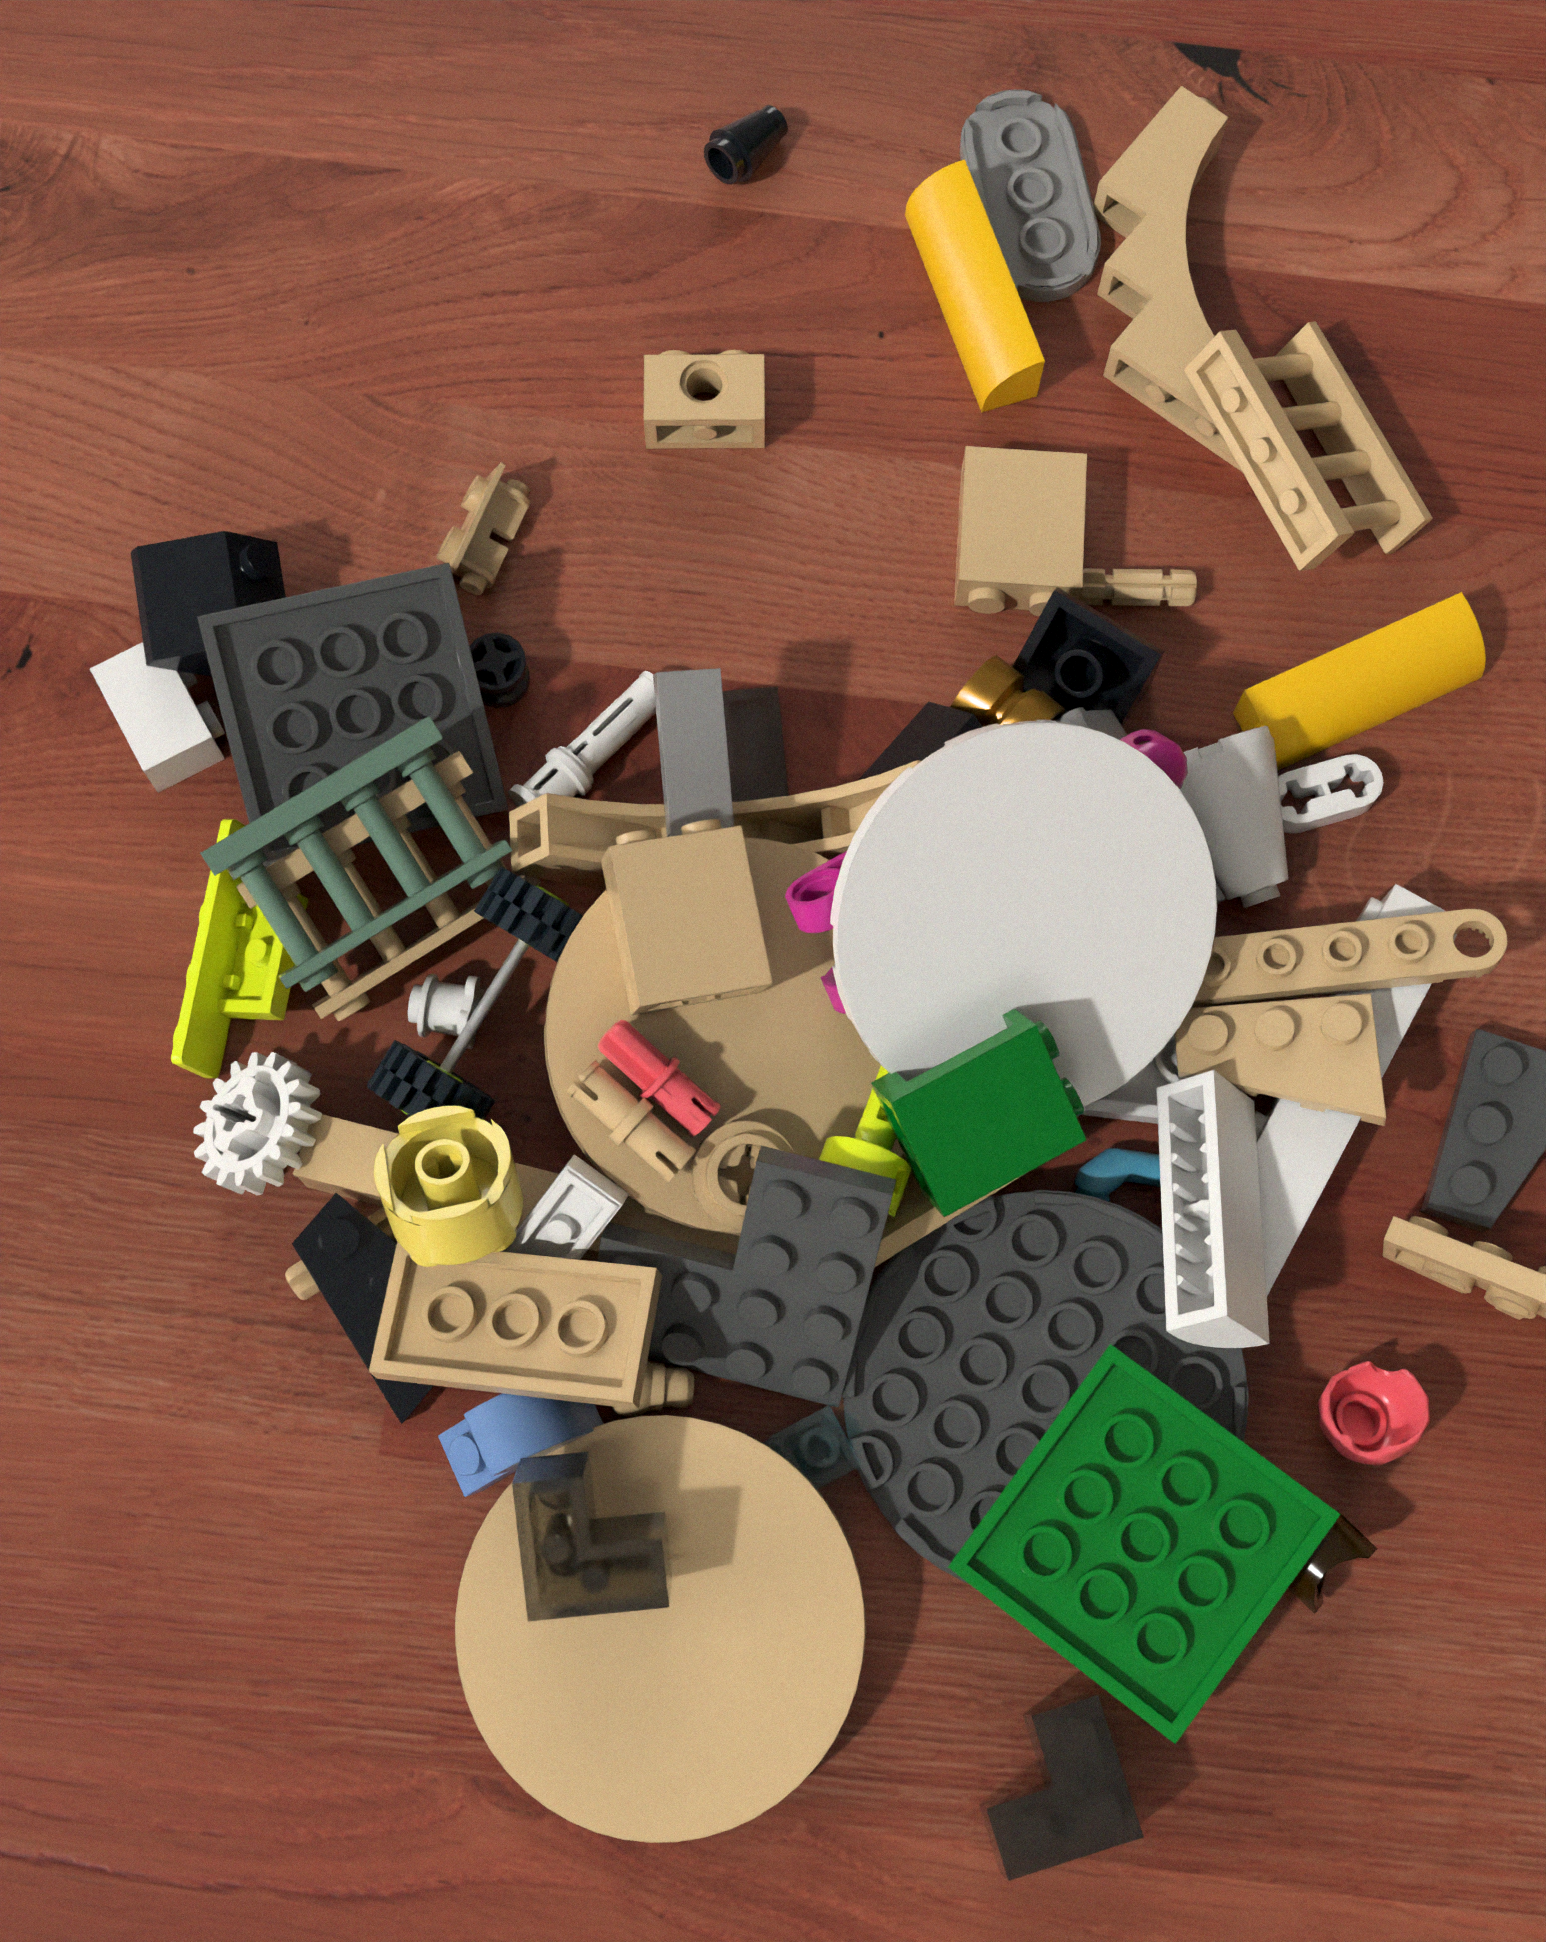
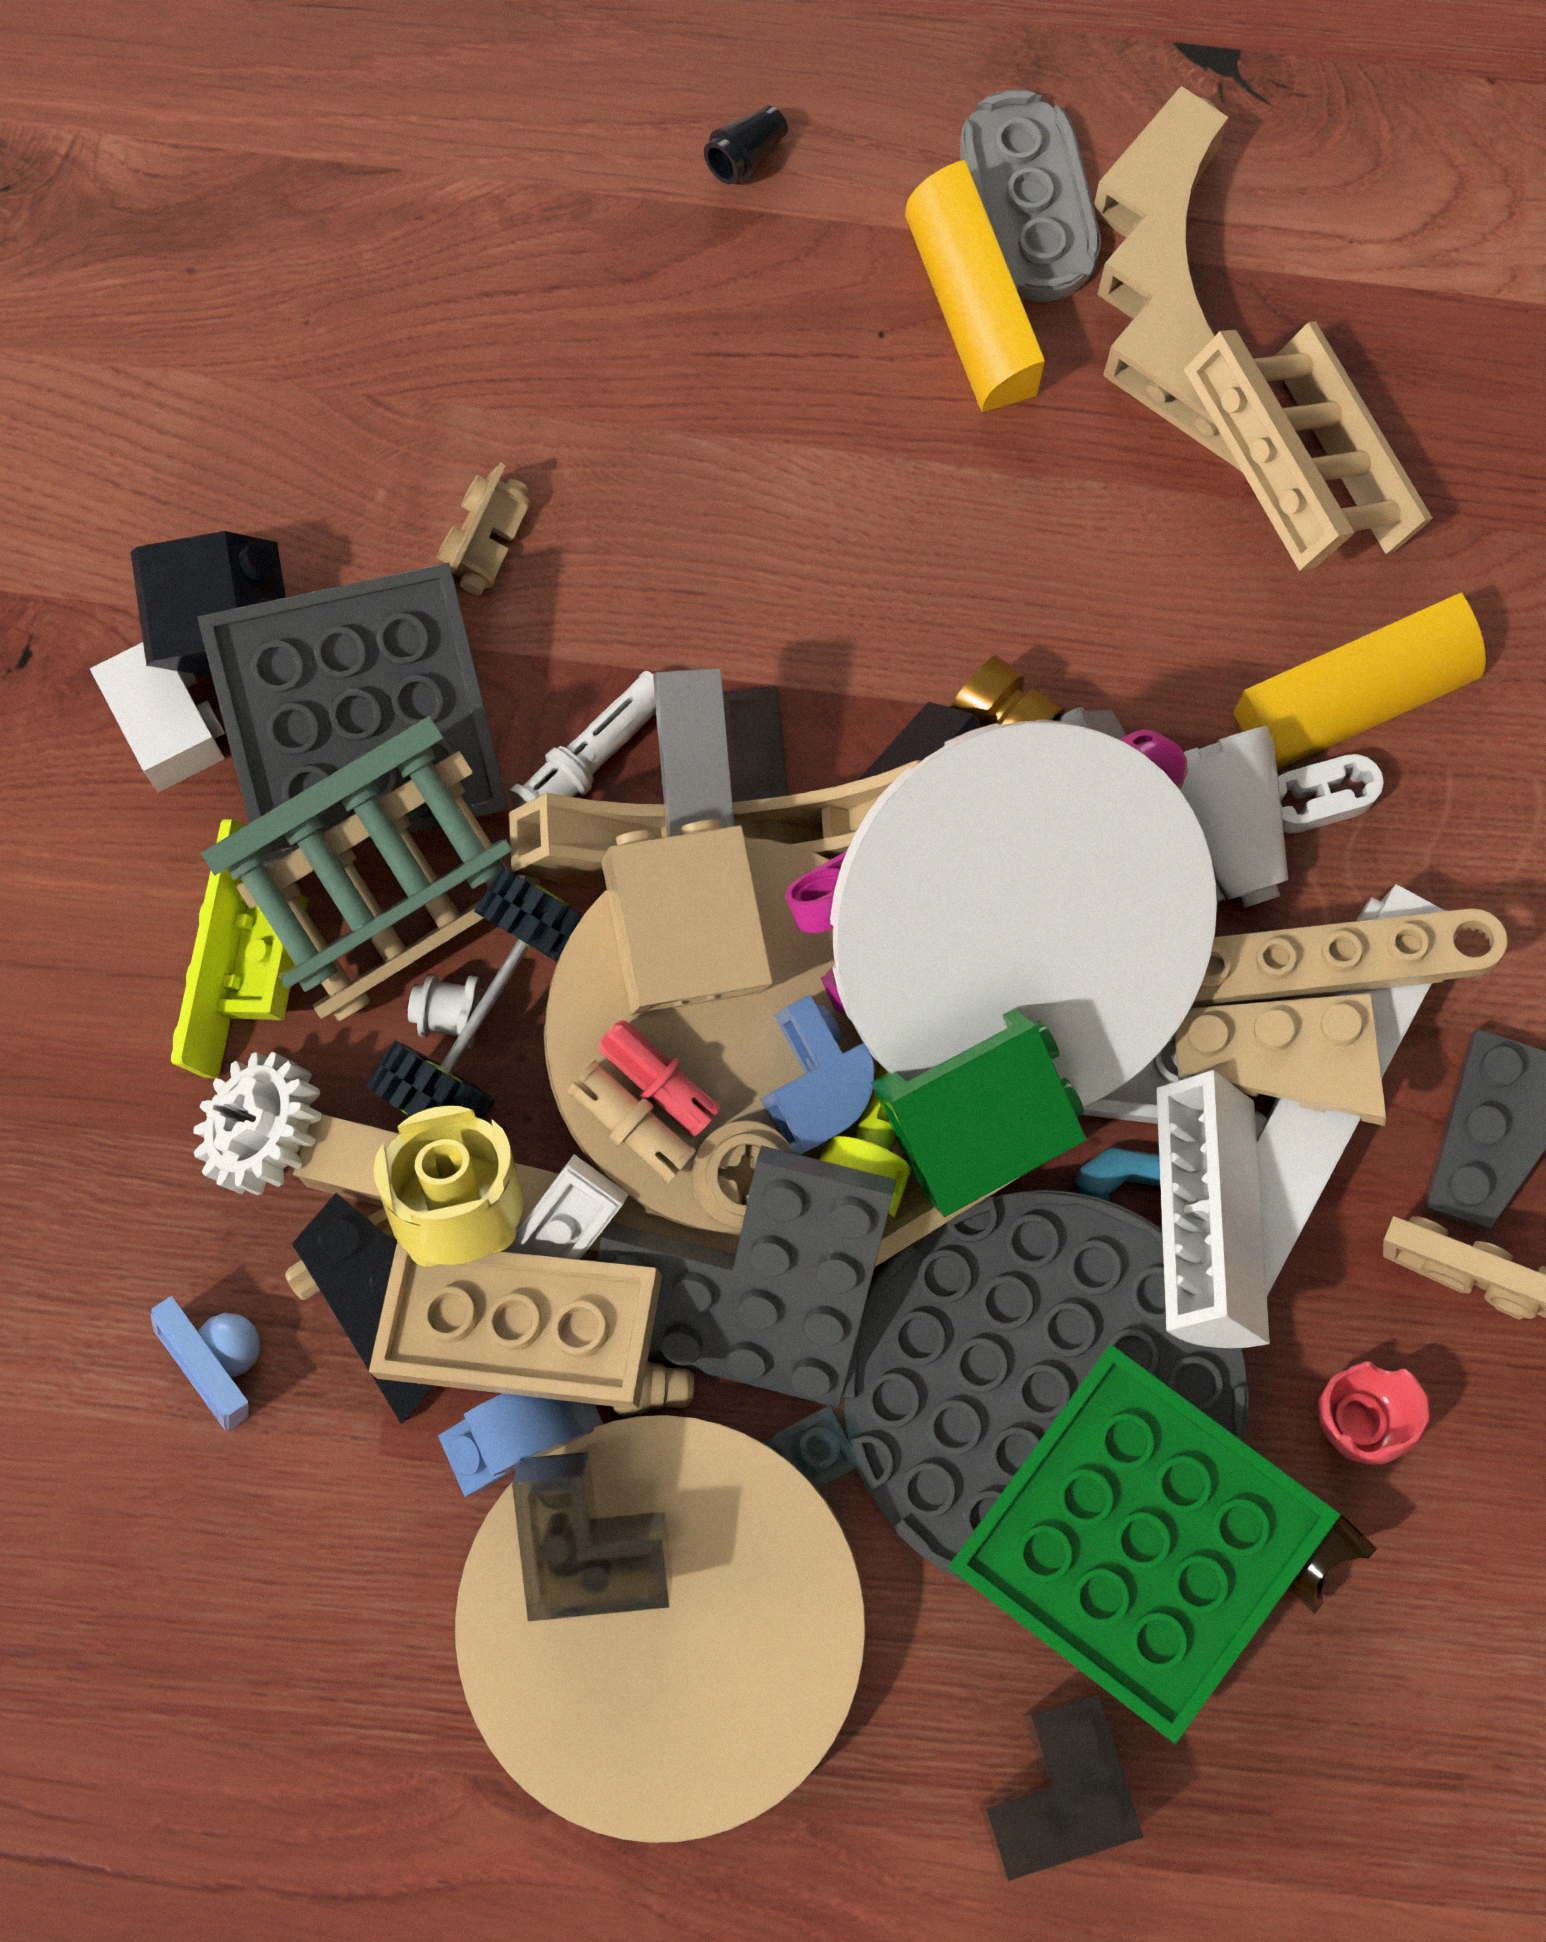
(211, 1357): none -> light blue tile
(493, 656): black wheel -> none
(727, 421): tan brick -> none
(834, 1082): none -> medium blue brick
(1019, 528): tan brick -> none
(1086, 659): black slope -> none
(1139, 587): tan axle -> none

